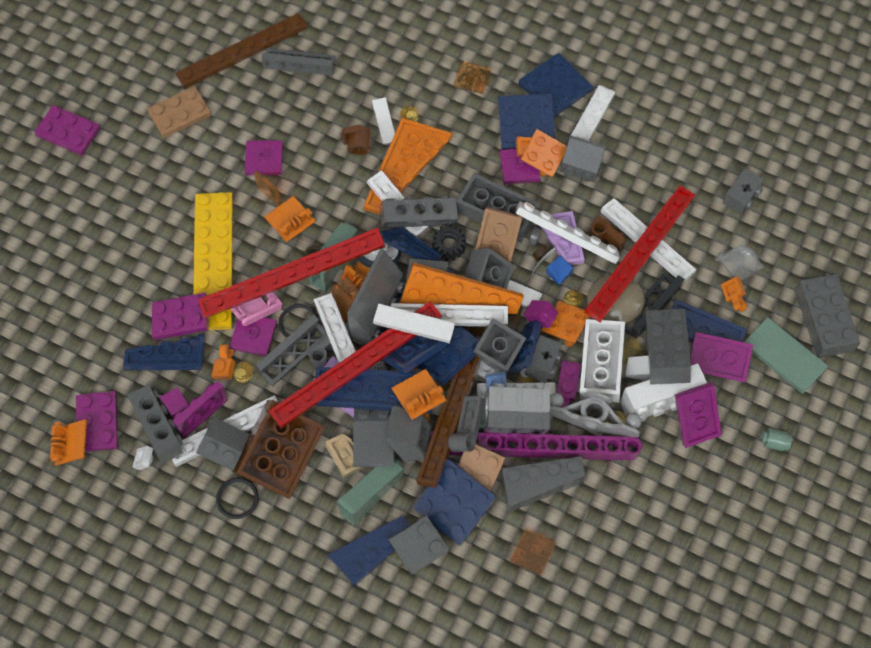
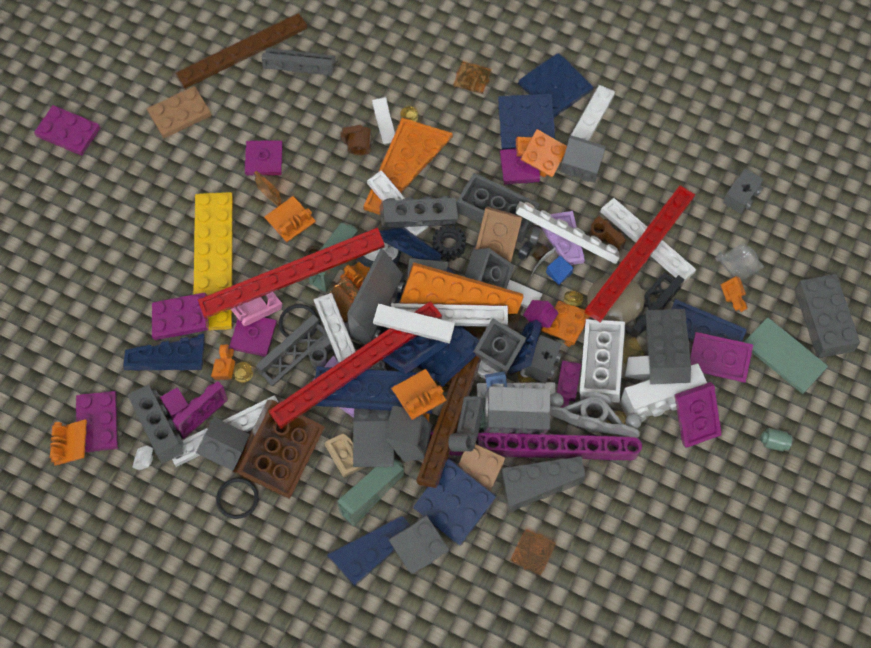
(525, 251): none -> black tile

